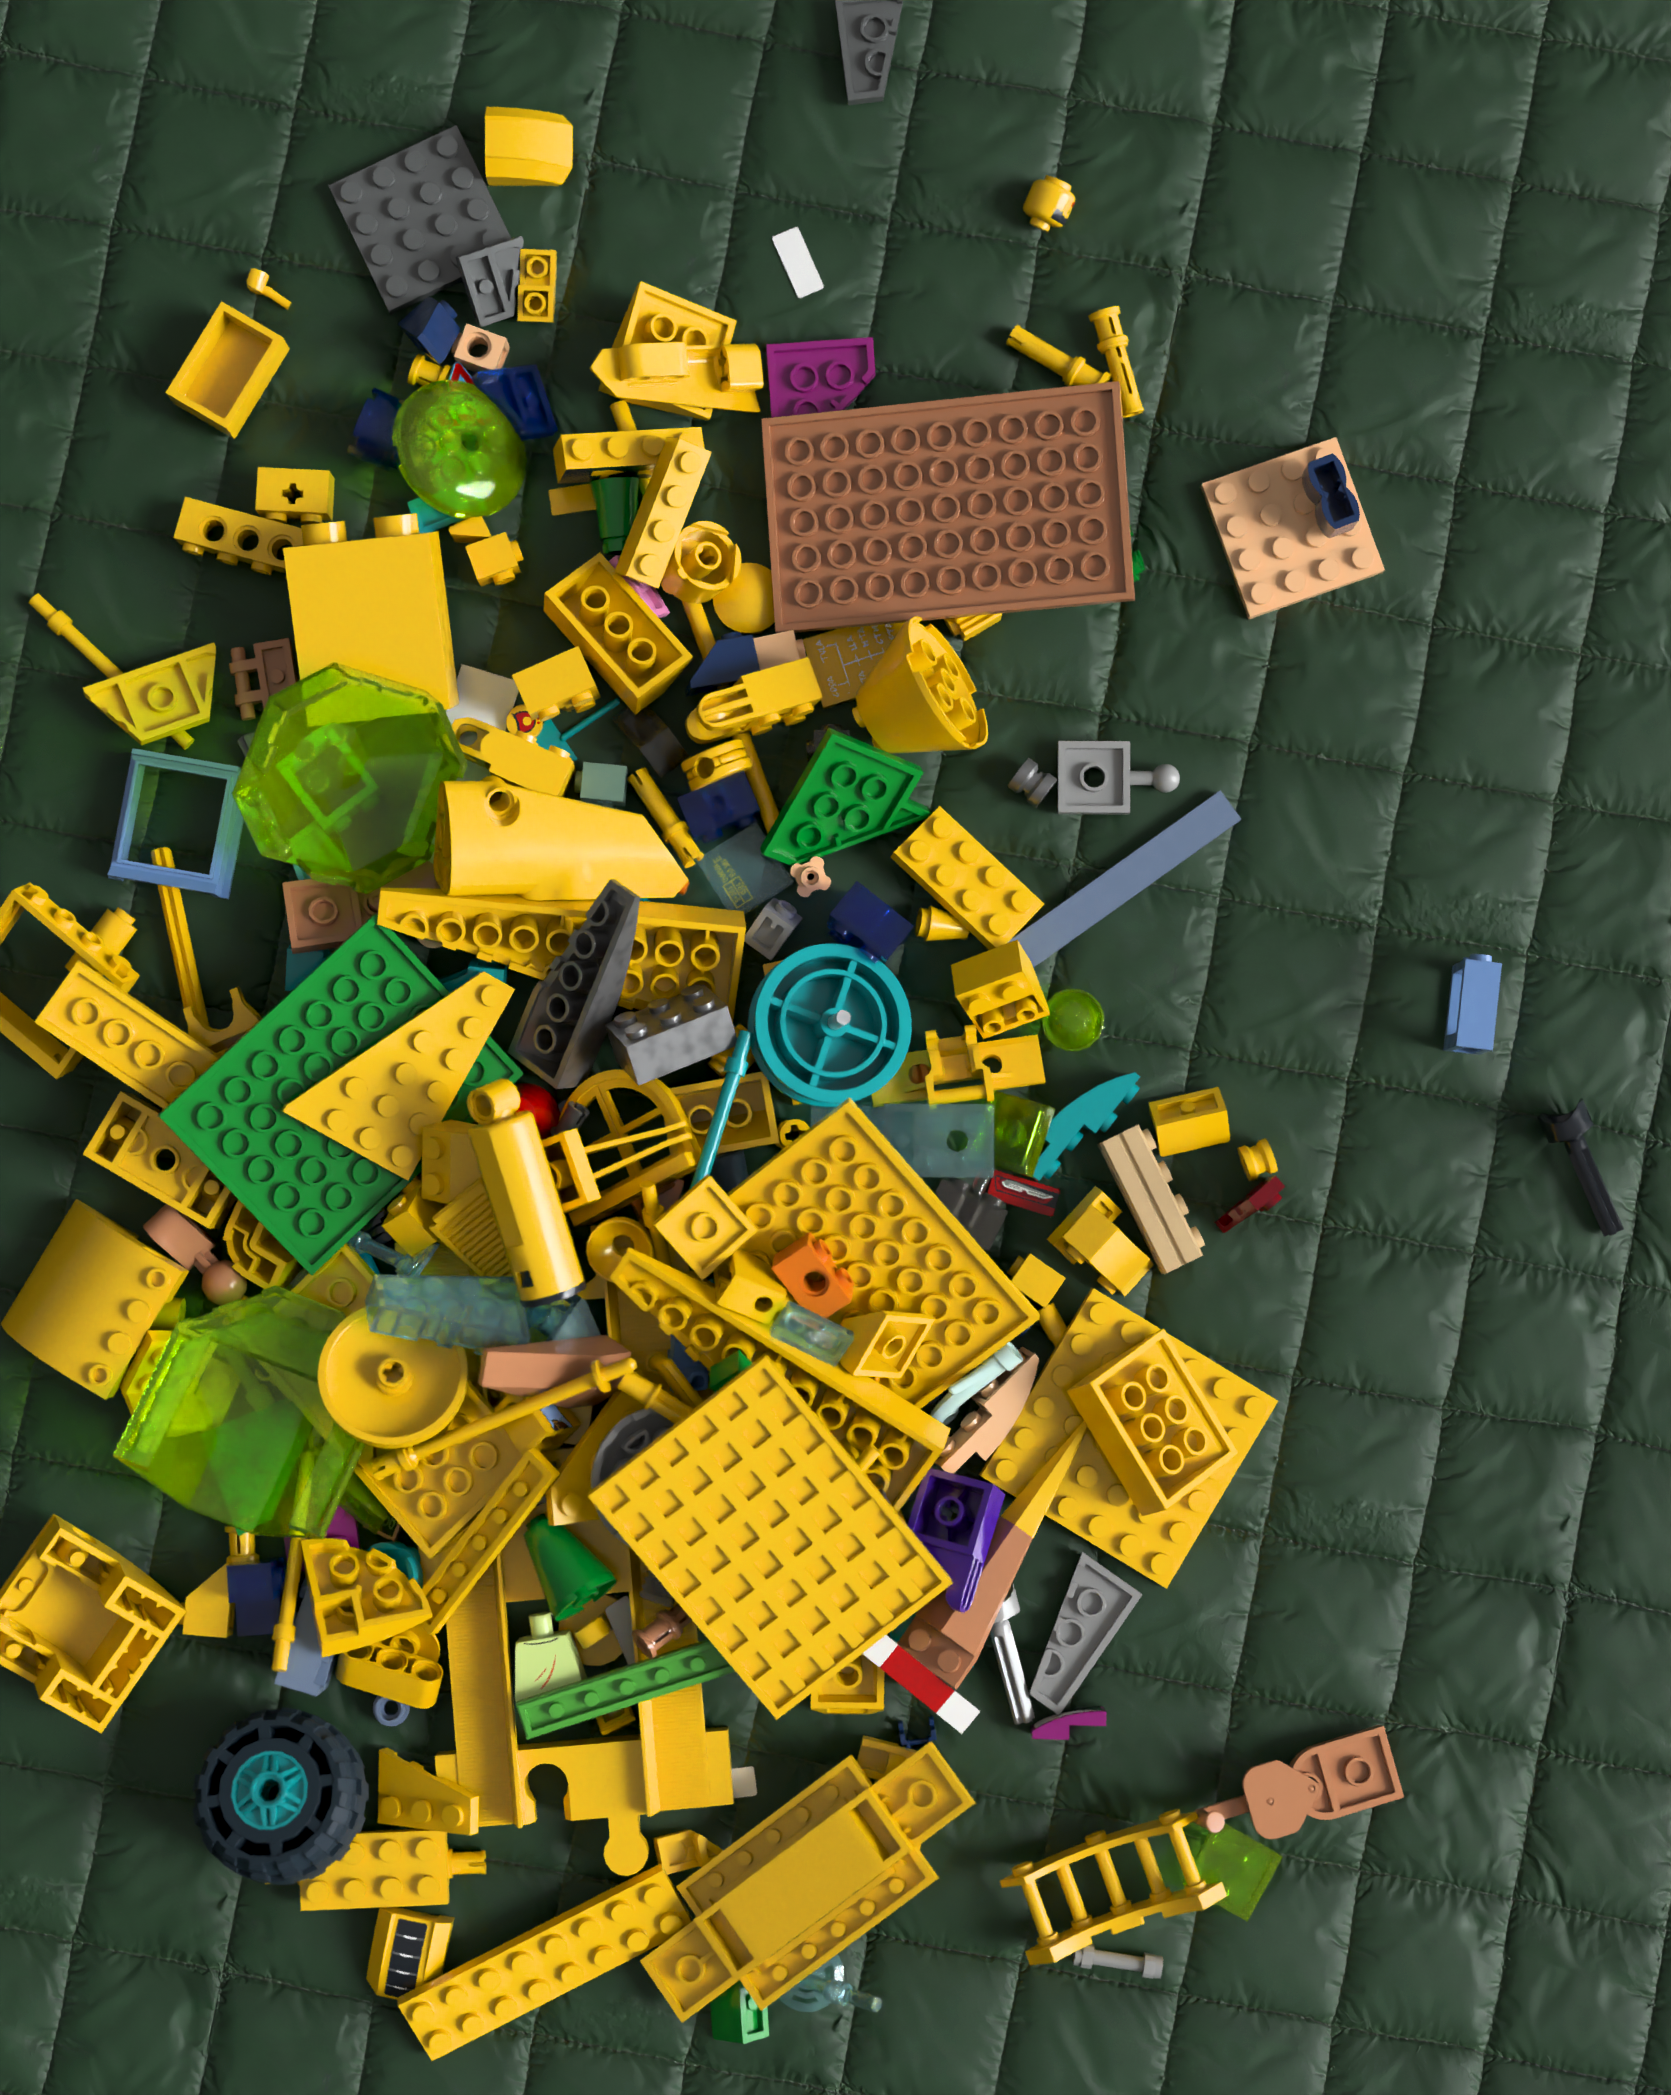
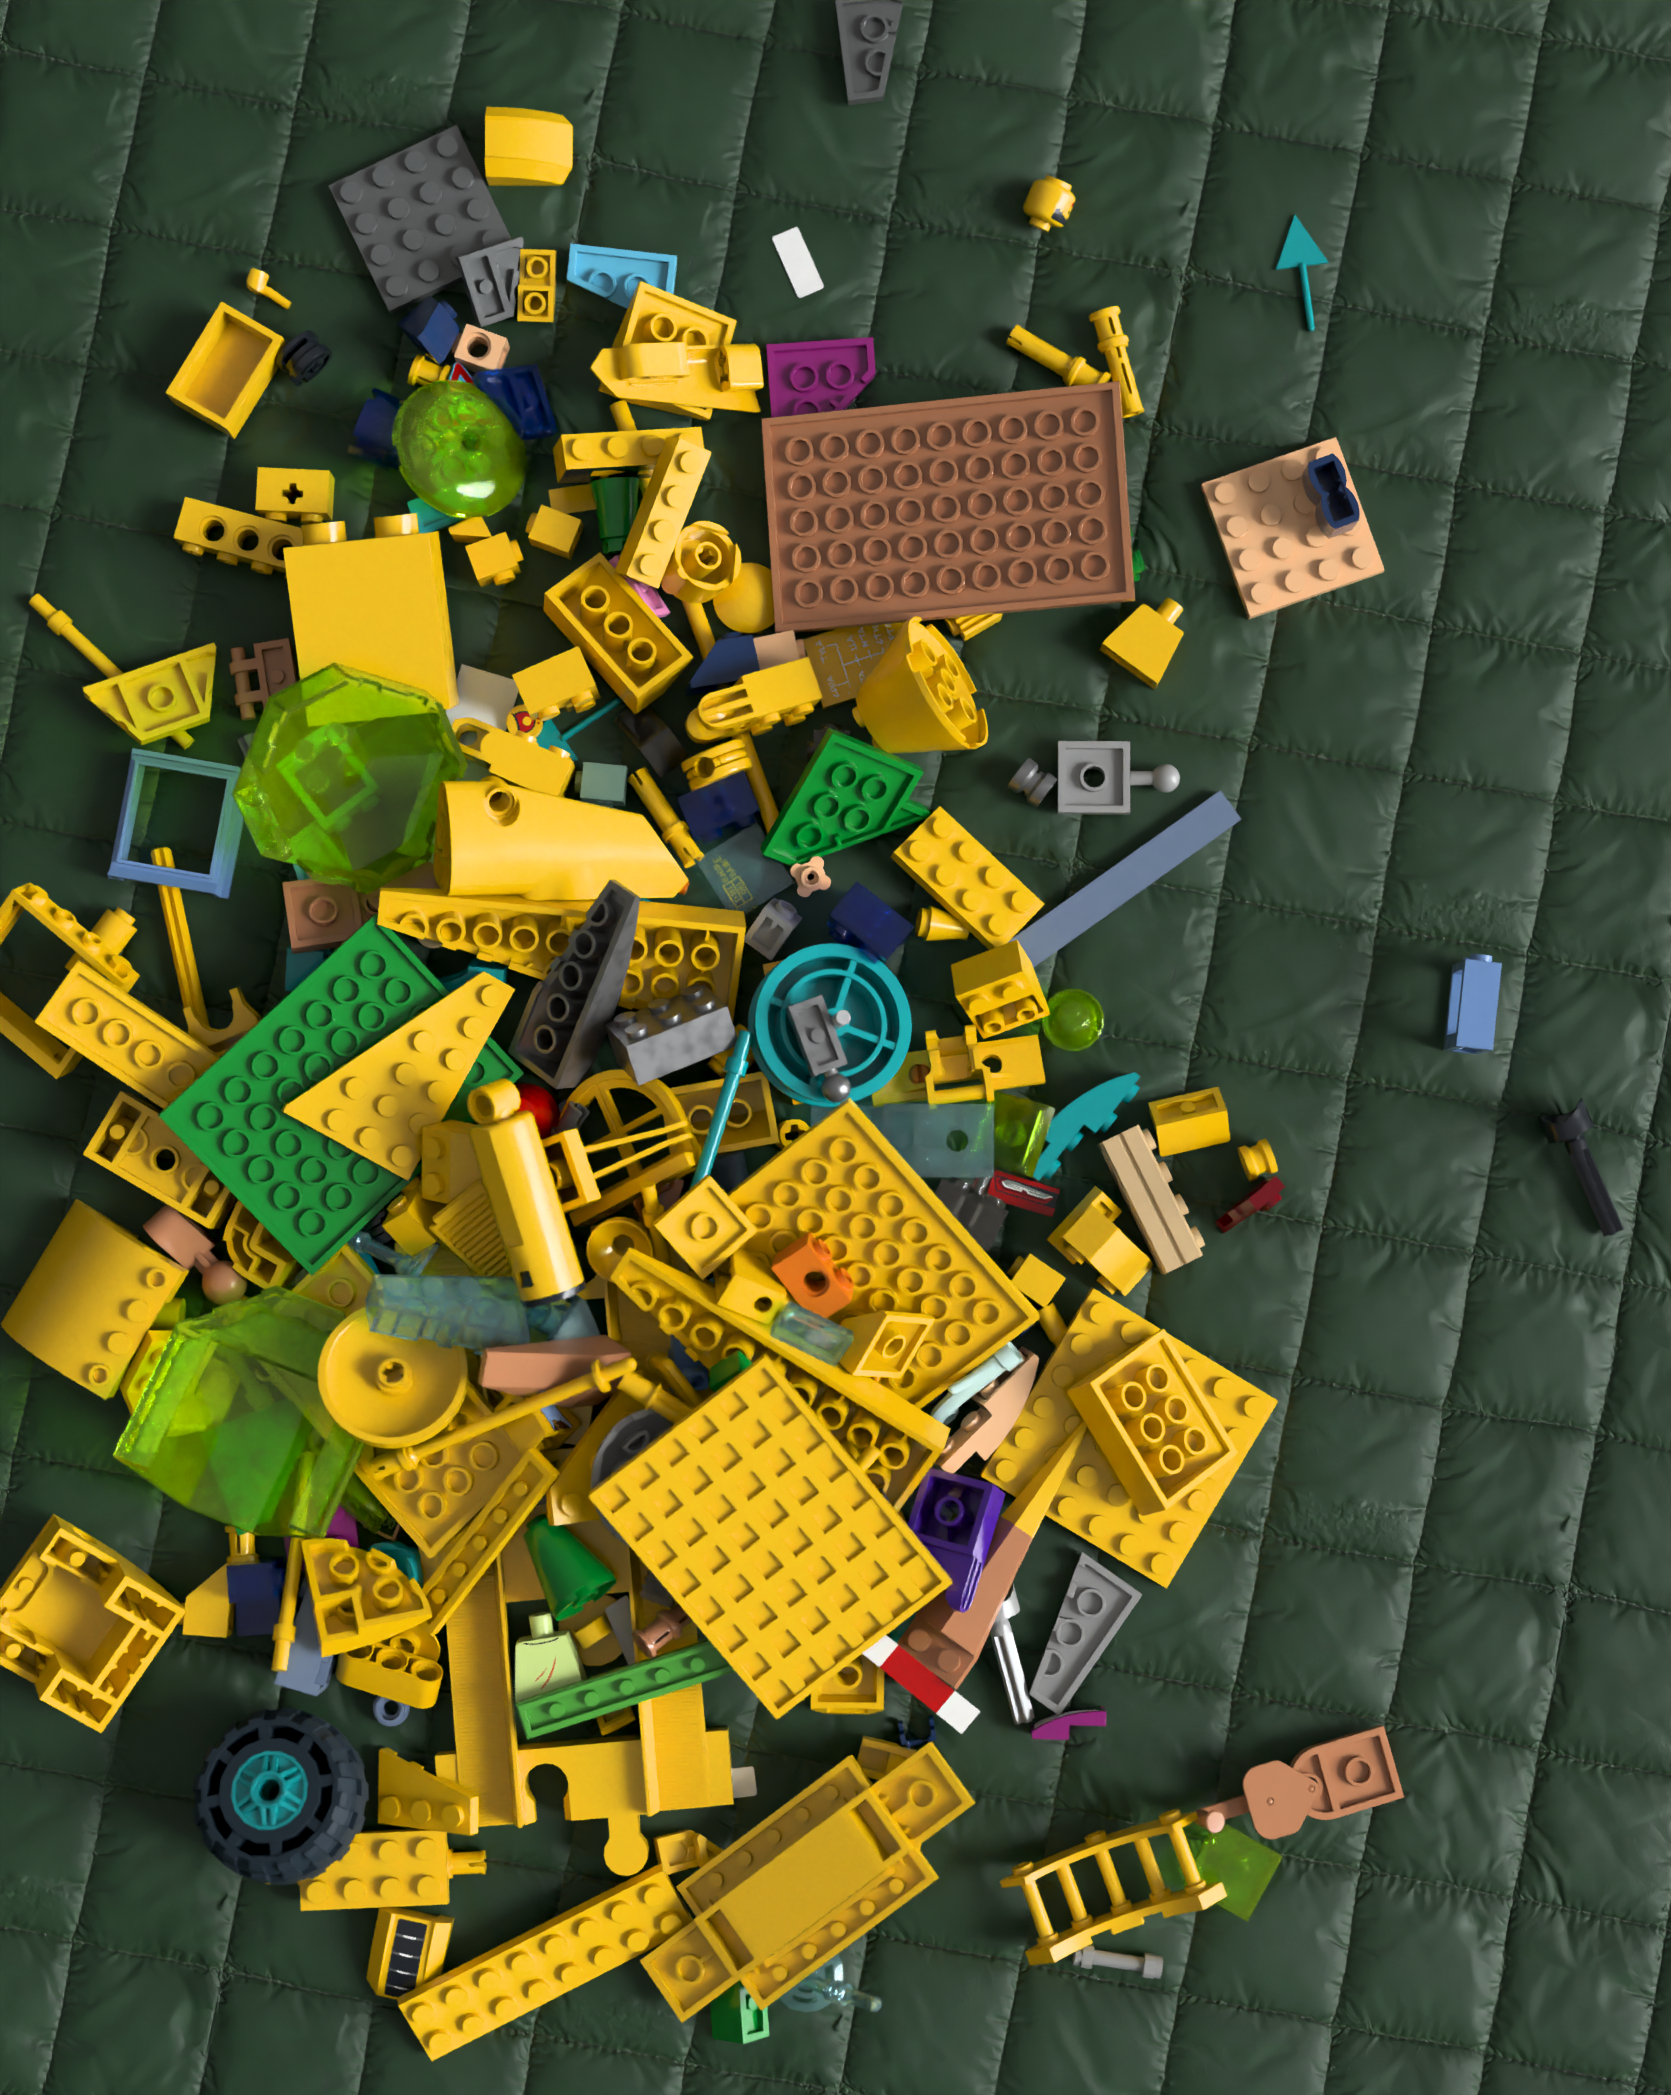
(303, 357): none -> black wheel
(554, 531): none -> yellow brick
(617, 272): none -> medium azure wing
(820, 1046): none -> flat silver plate
(1146, 641): none -> yellow torso
(1301, 252): none -> teal piece

